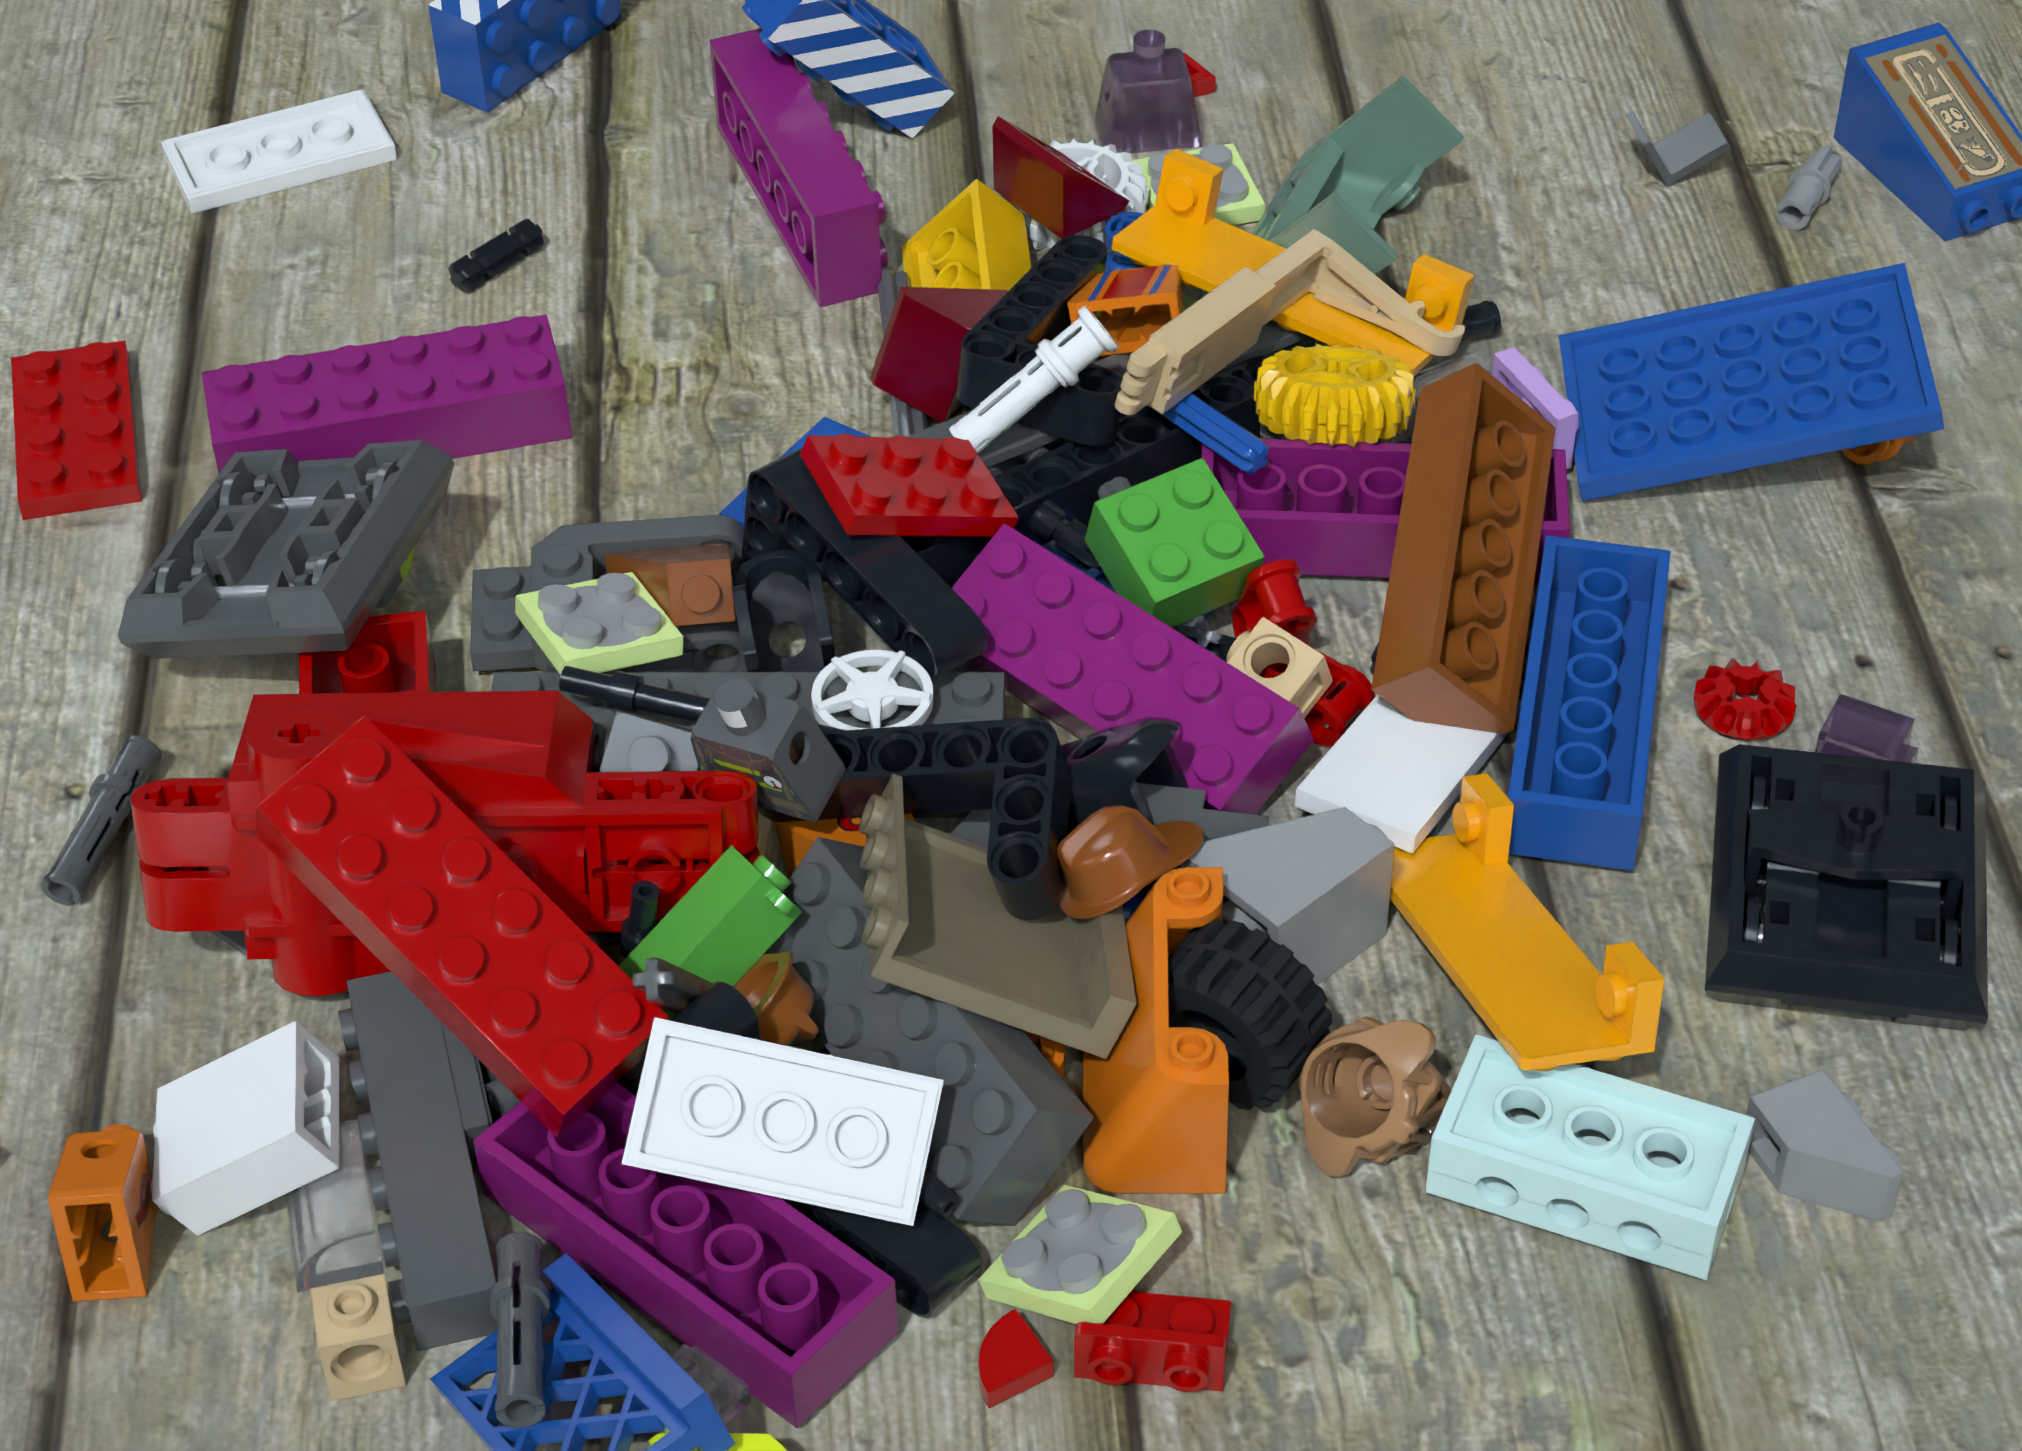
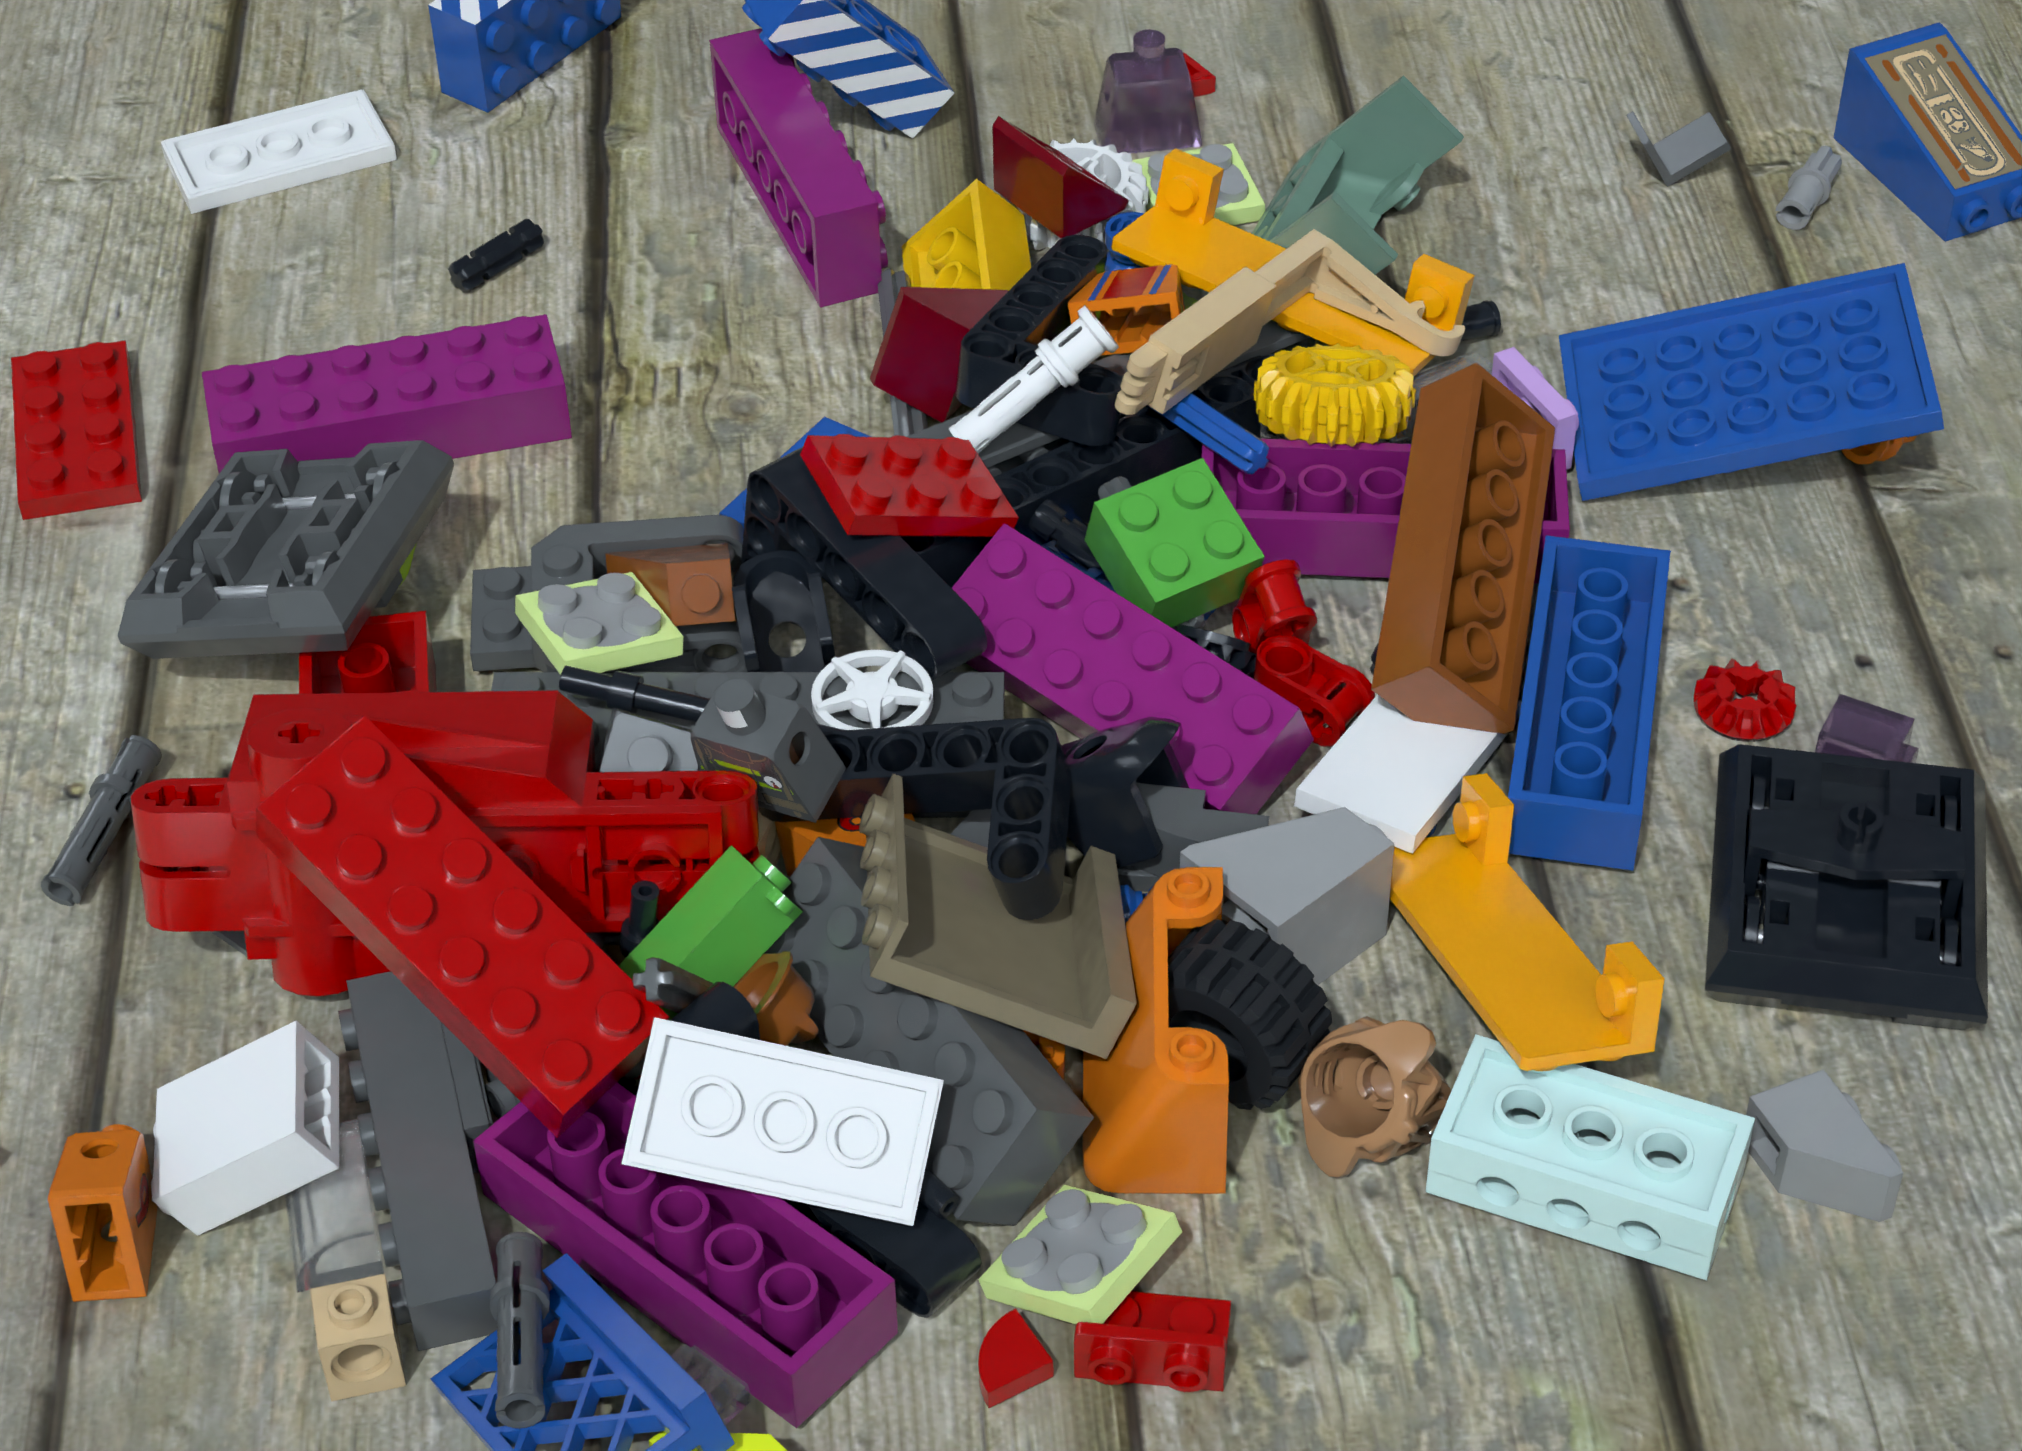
(1117, 856): dark orange piece -> none
(1267, 644): tan brick -> none

